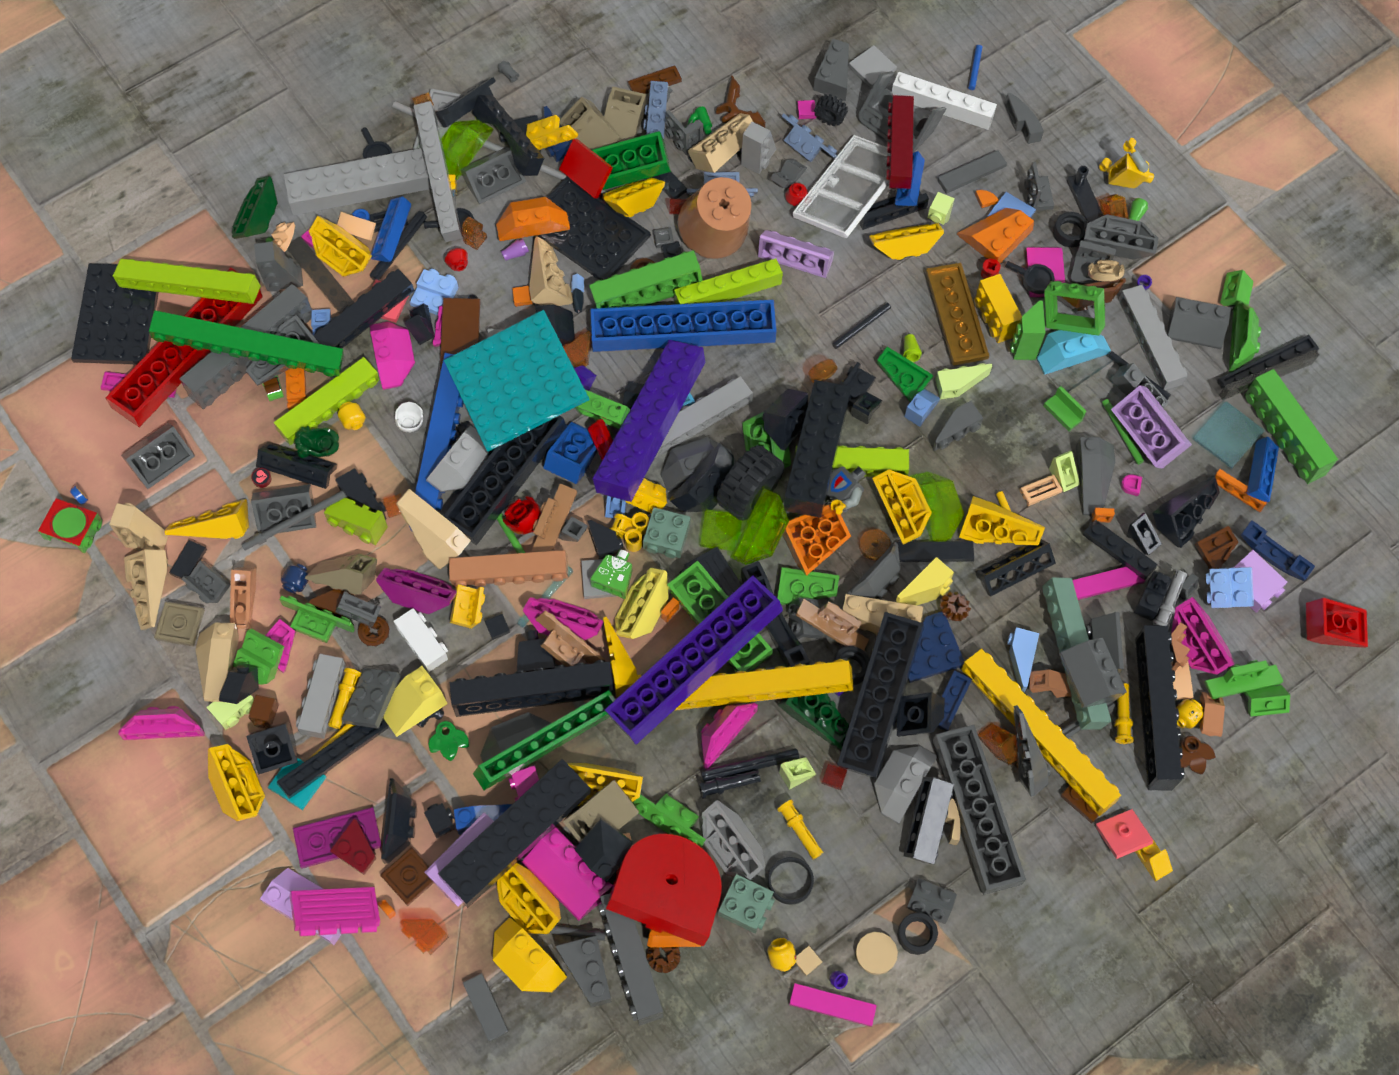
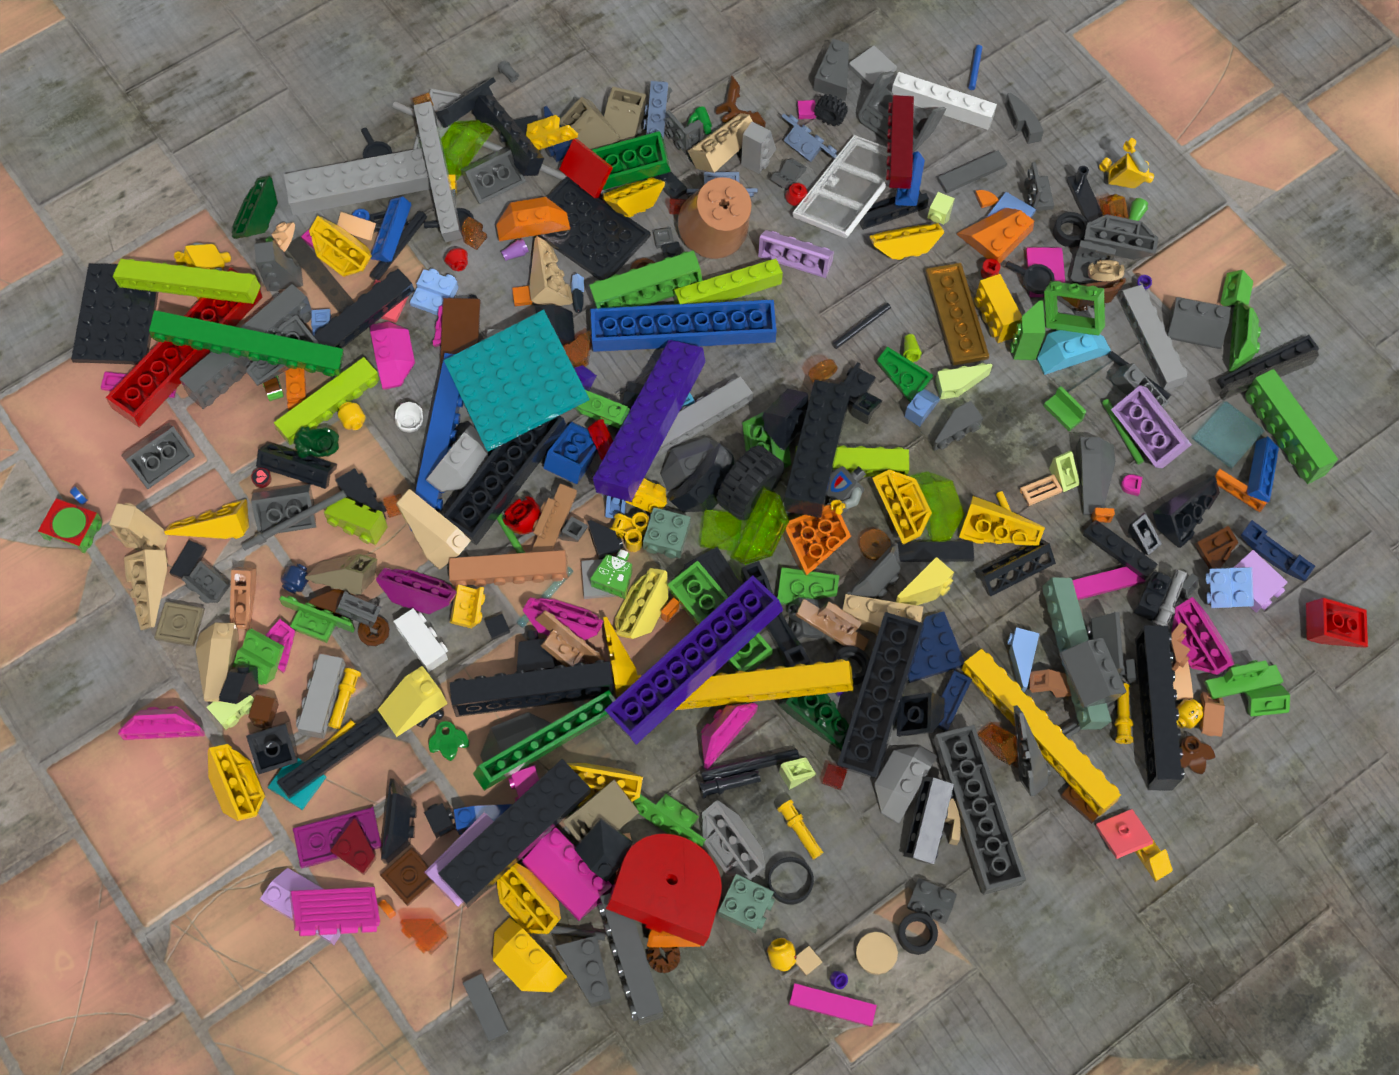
(203, 256): none -> yellow torso
(371, 698): dark grey plate -> none
(420, 324): black slope -> none
(643, 83): reddish brown tile -> none
(949, 609): reddish brown gear -> none
(1130, 672): none -> dark grey tile

